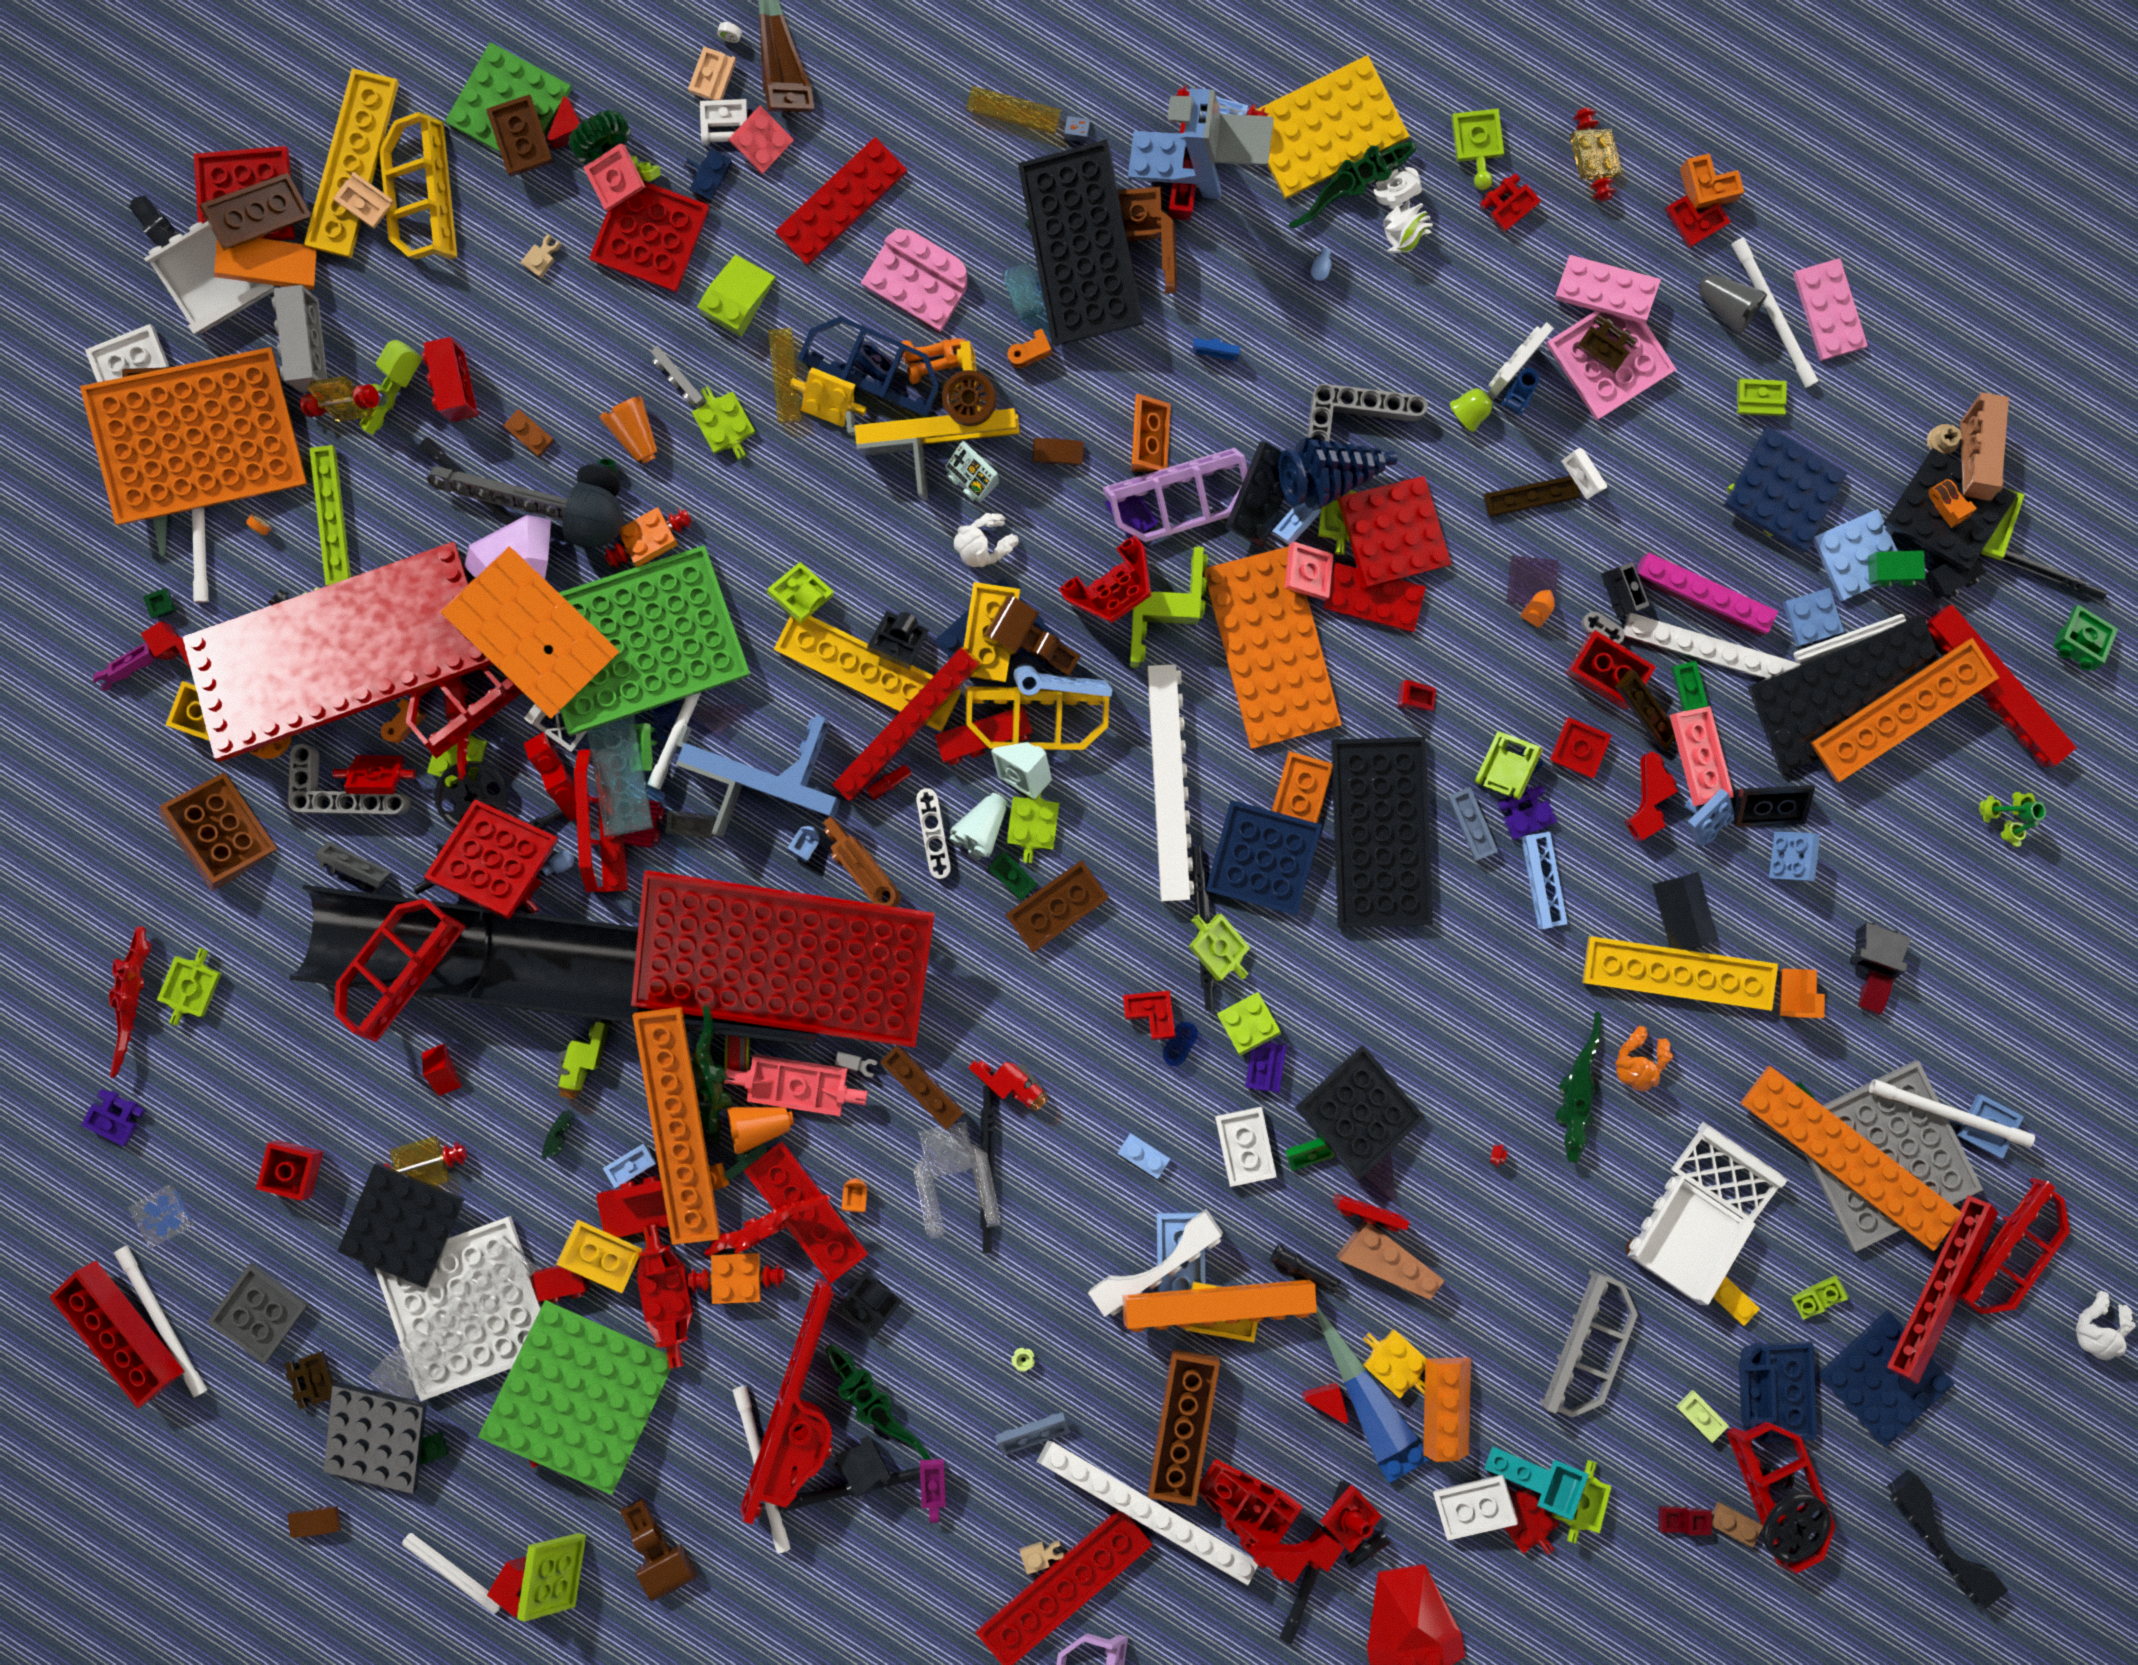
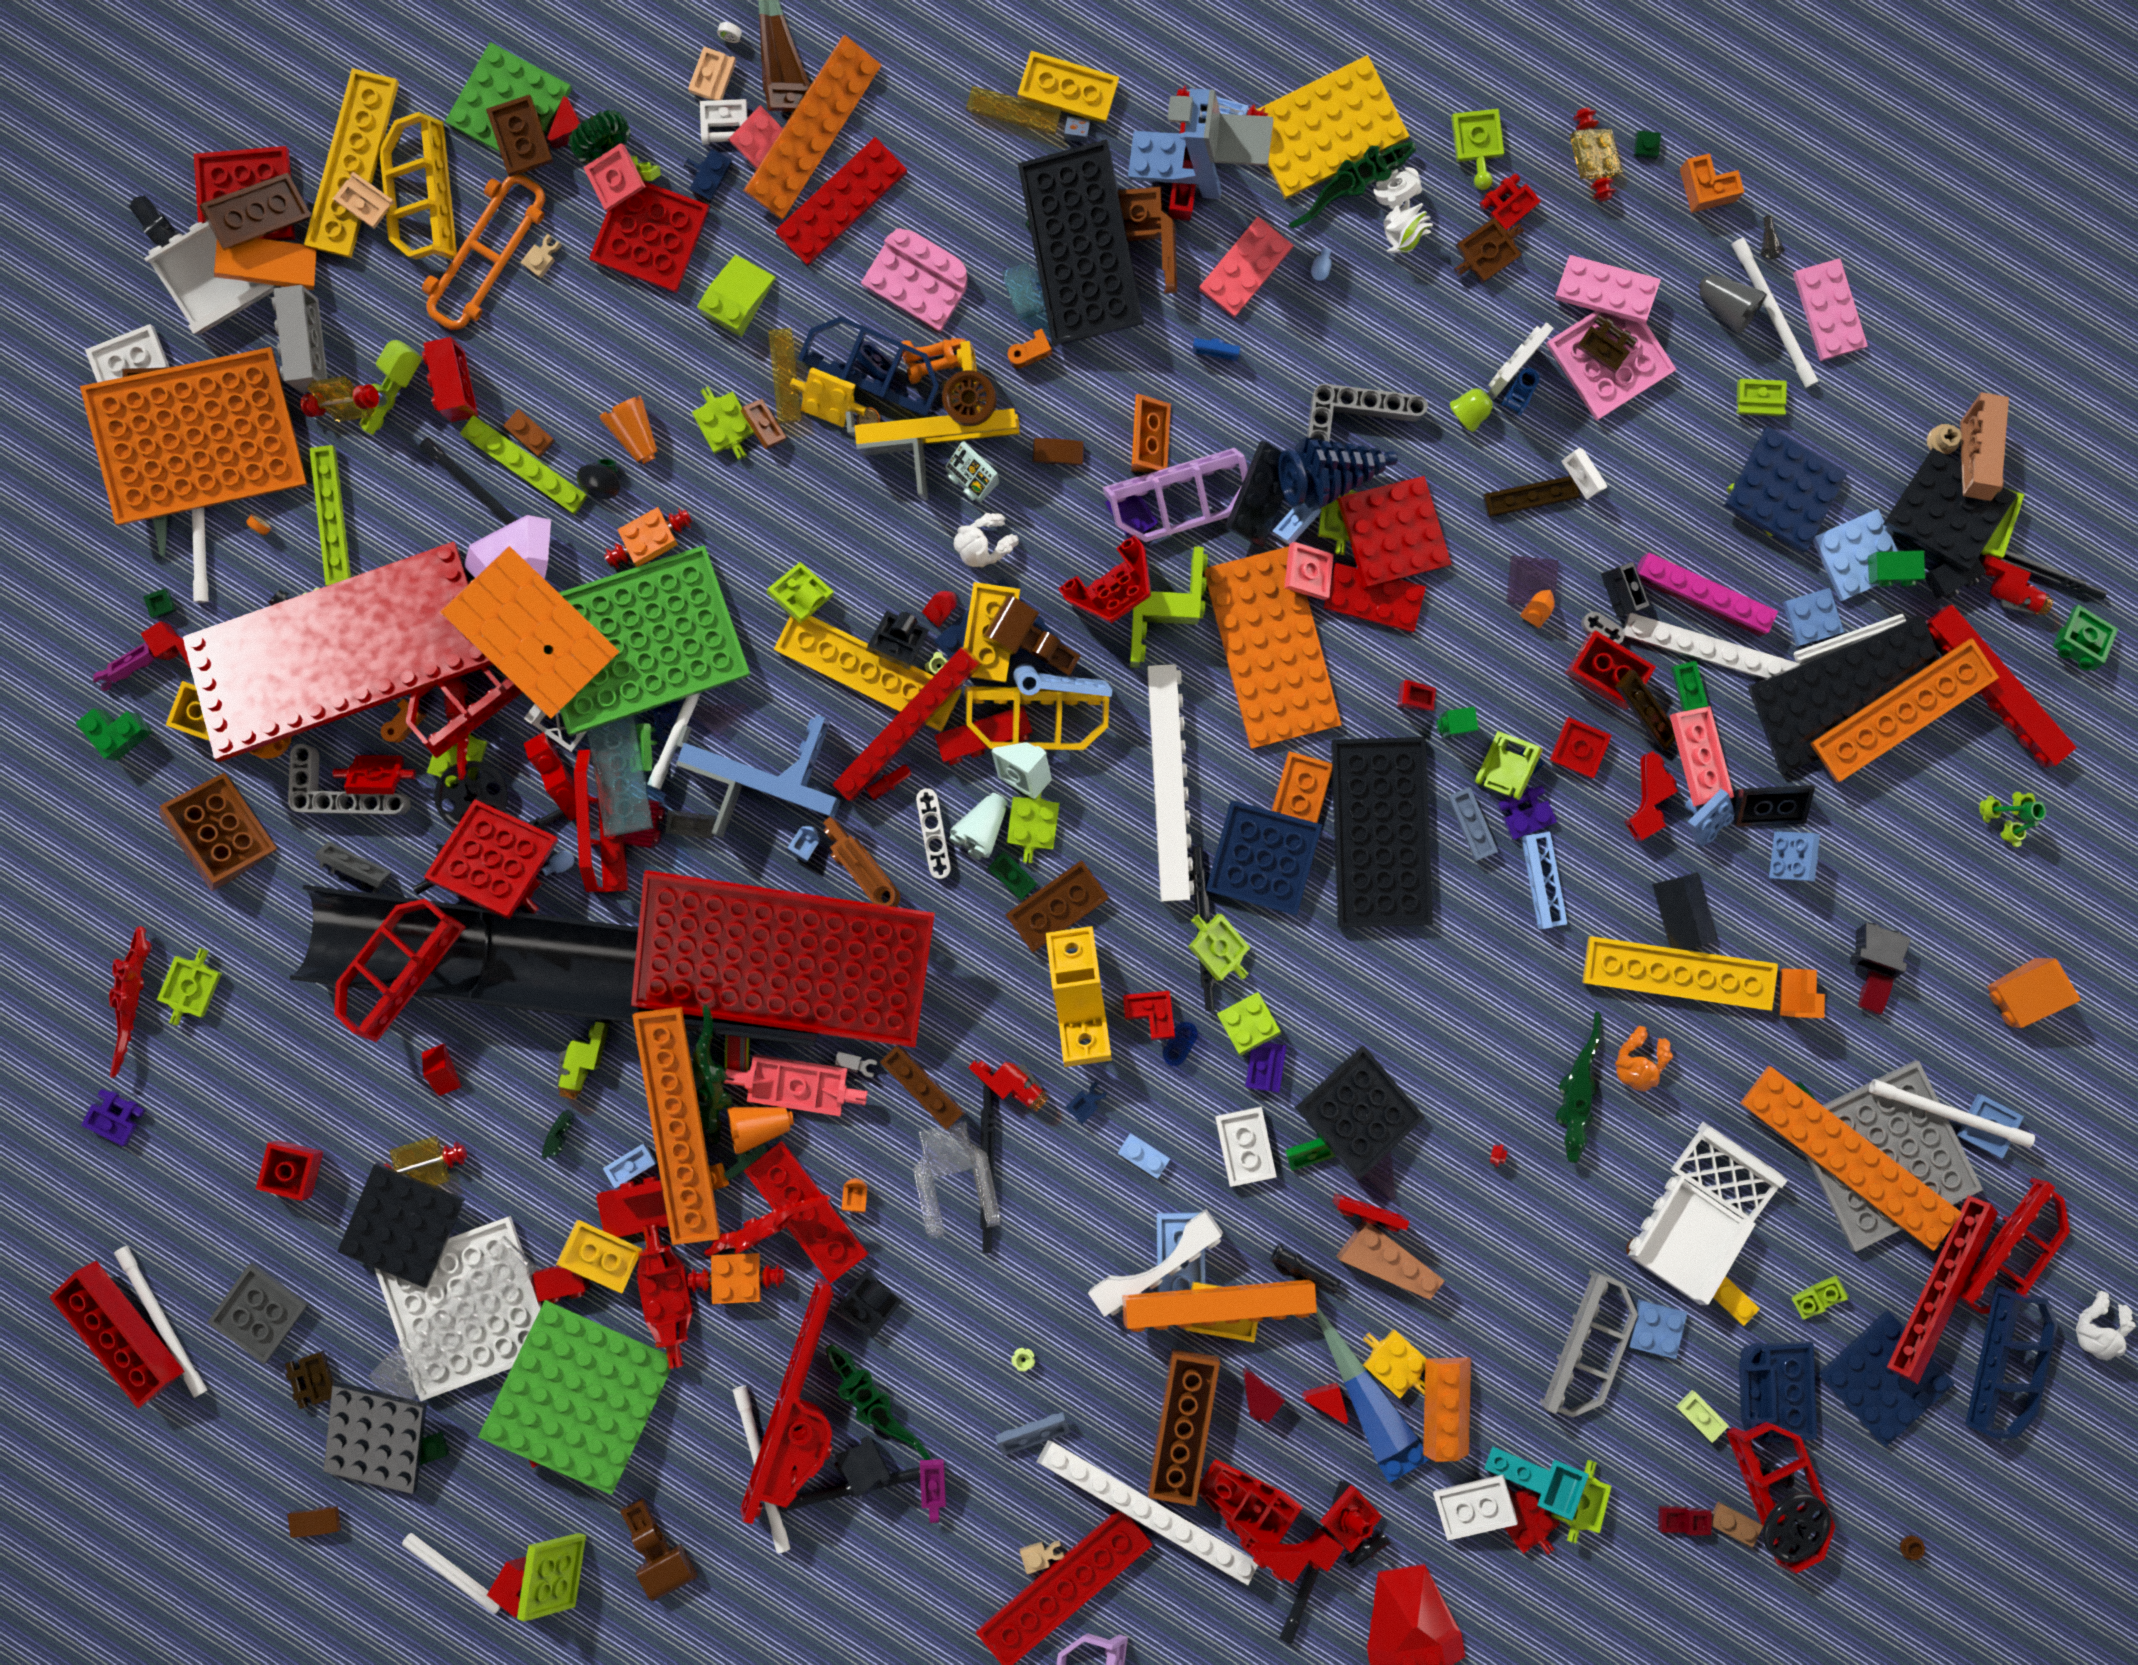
(112, 737): none -> green brick
(161, 1216): clear tile -> none
(497, 192): none -> orange bar
(524, 464): none -> lime plate
(589, 514): piece -> none
(677, 378): light grey plate -> none
(763, 424): none -> dark orange plate
(812, 127): none -> orange plate
(870, 416): none -> tile
(937, 659): none -> yellowish green plate
(940, 607): none -> red plate
(1068, 87): none -> yellow plate
(1078, 996): none -> yellow bracket
(1083, 1105): none -> dark blue plate
(1246, 267): none -> coral plate
(1260, 1397): none -> dark red slope
(1457, 722): none -> green brick
(1488, 250): none -> reddish brown plate
(1647, 144): none -> dark green plate
(1657, 1329): none -> medium blue plate
(1695, 226): red plate -> none
(1771, 243): none -> clear smoke cone
(1912, 1547): none -> reddish brown plate
(1916, 1500): black arch -> none
(1951, 503): orange leg -> none
(1994, 1360): none -> dark blue plate
(2012, 587): none -> red plate
(2032, 992): none -> orange slope

